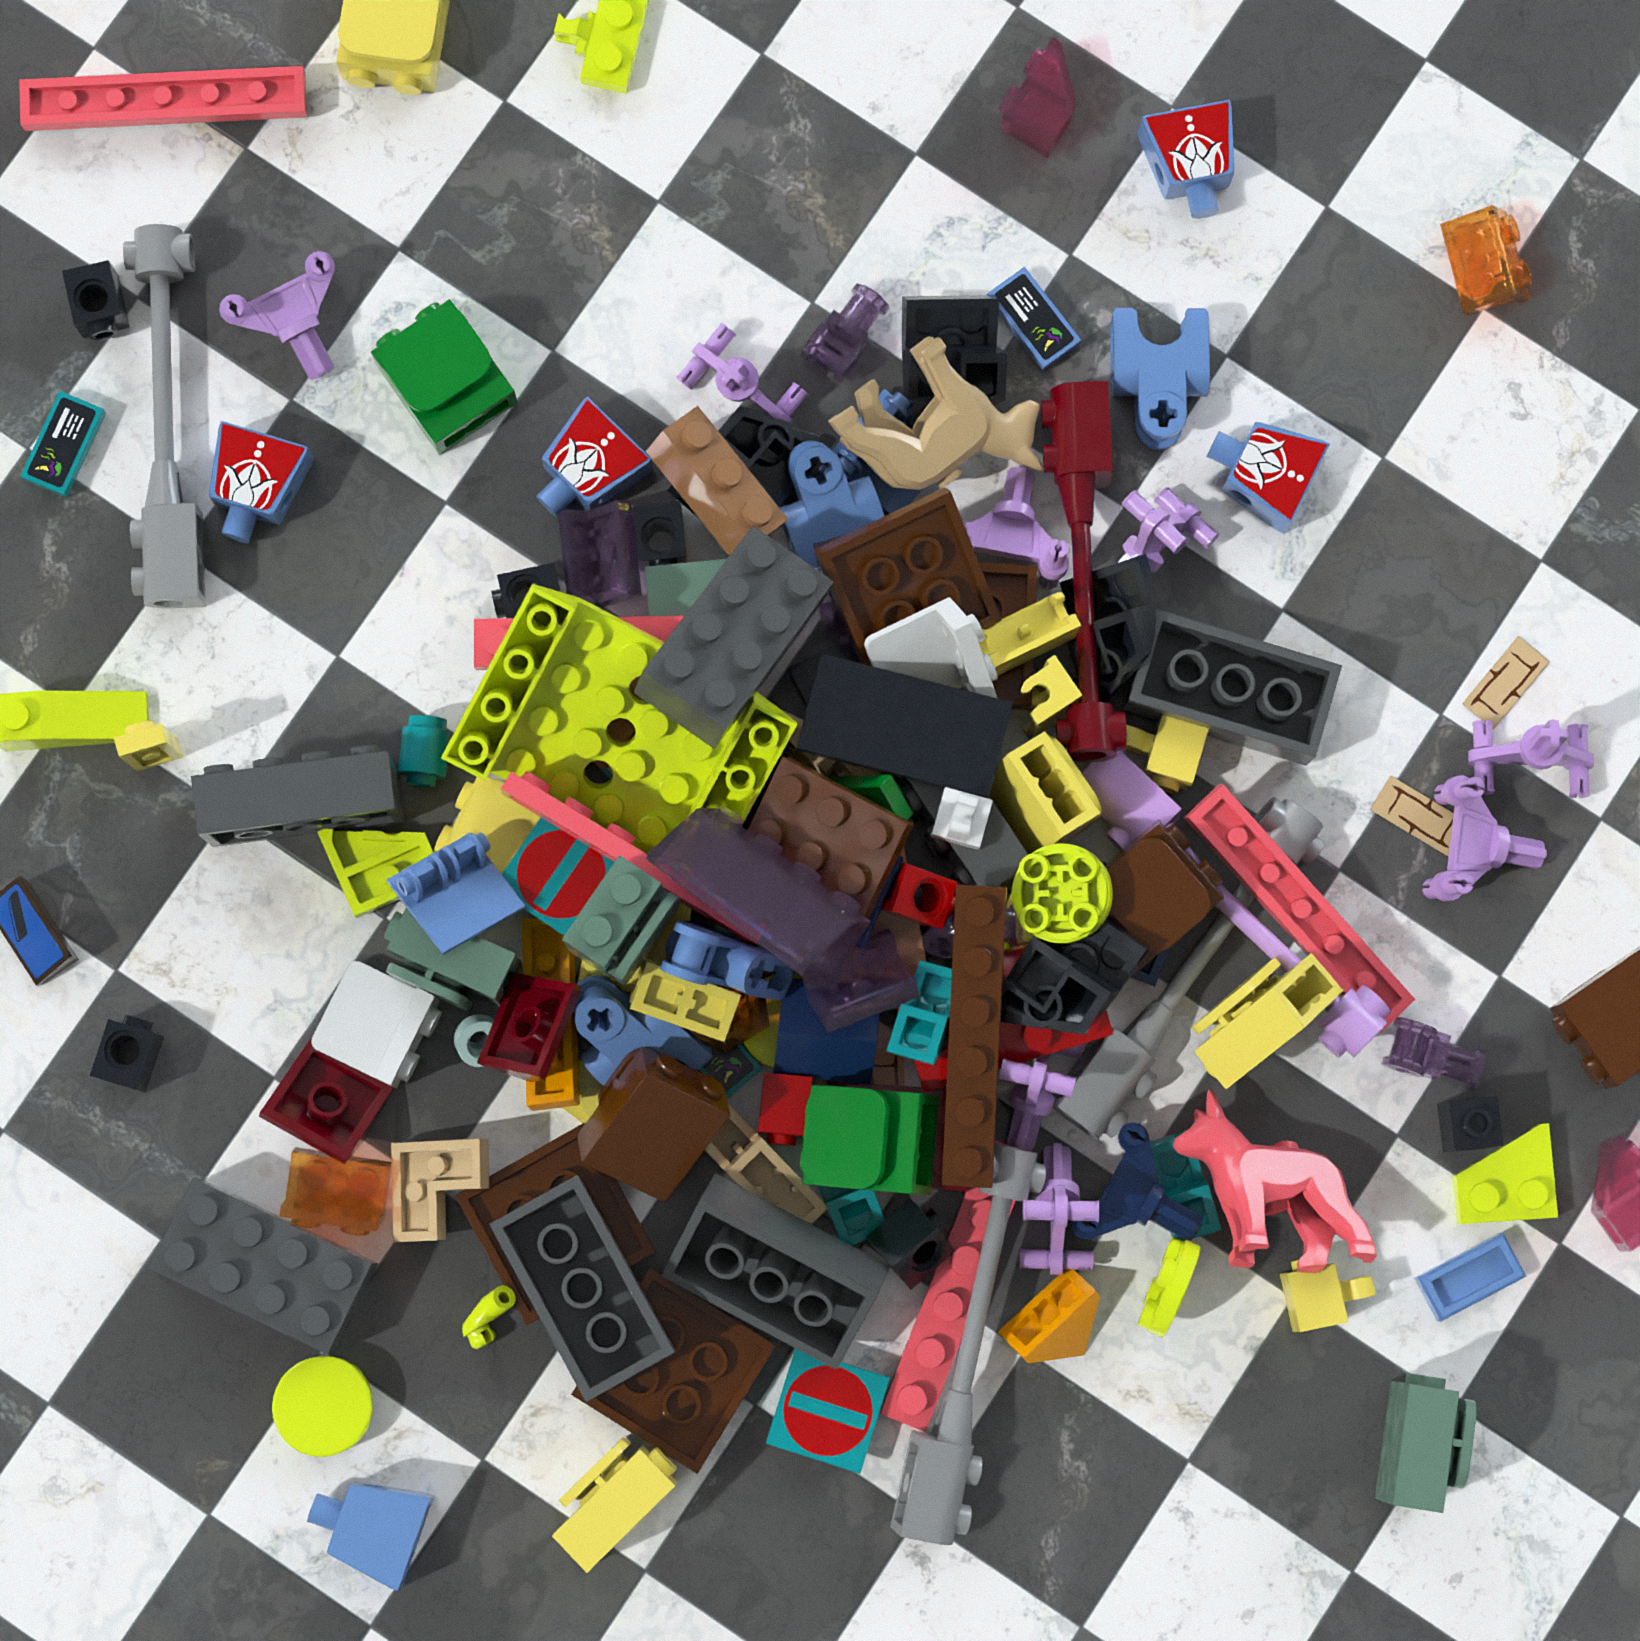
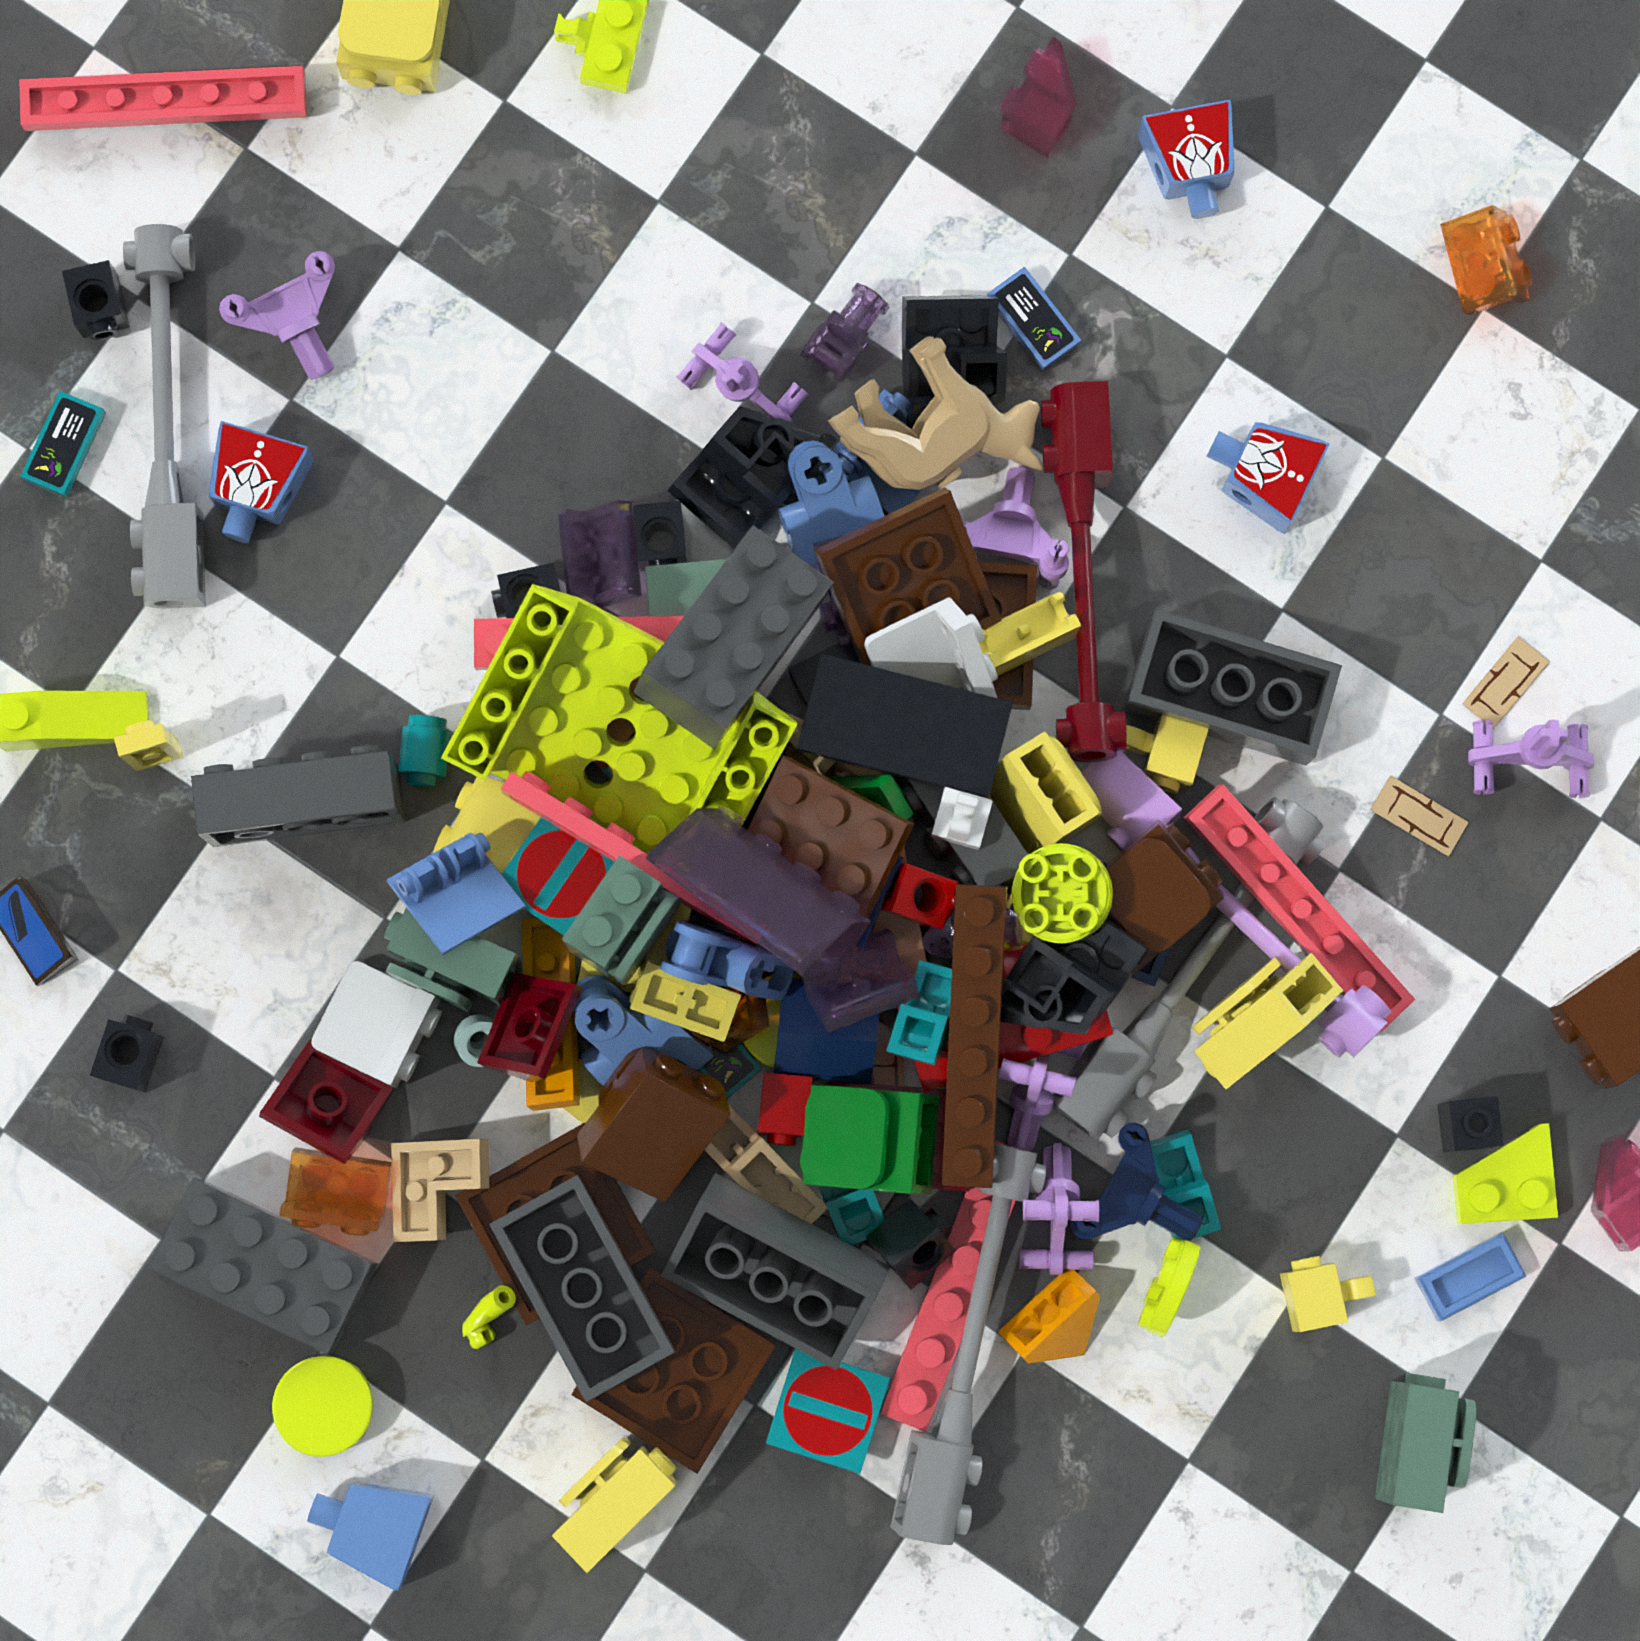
(368, 859): neon yellow wing -> none
(443, 375): green brick -> none
(591, 461): torso -> none
(714, 480): medium nougat brick -> none
(1051, 696): light yellow hinge -> none
(1122, 621): black slope -> none
(1159, 374): medium blue piece -> none
(1164, 526): lavender axle -> none
(1271, 1180): coral animal -> none
(1425, 1053): clear purple connector -> none
(1476, 841): lavender axle -> none

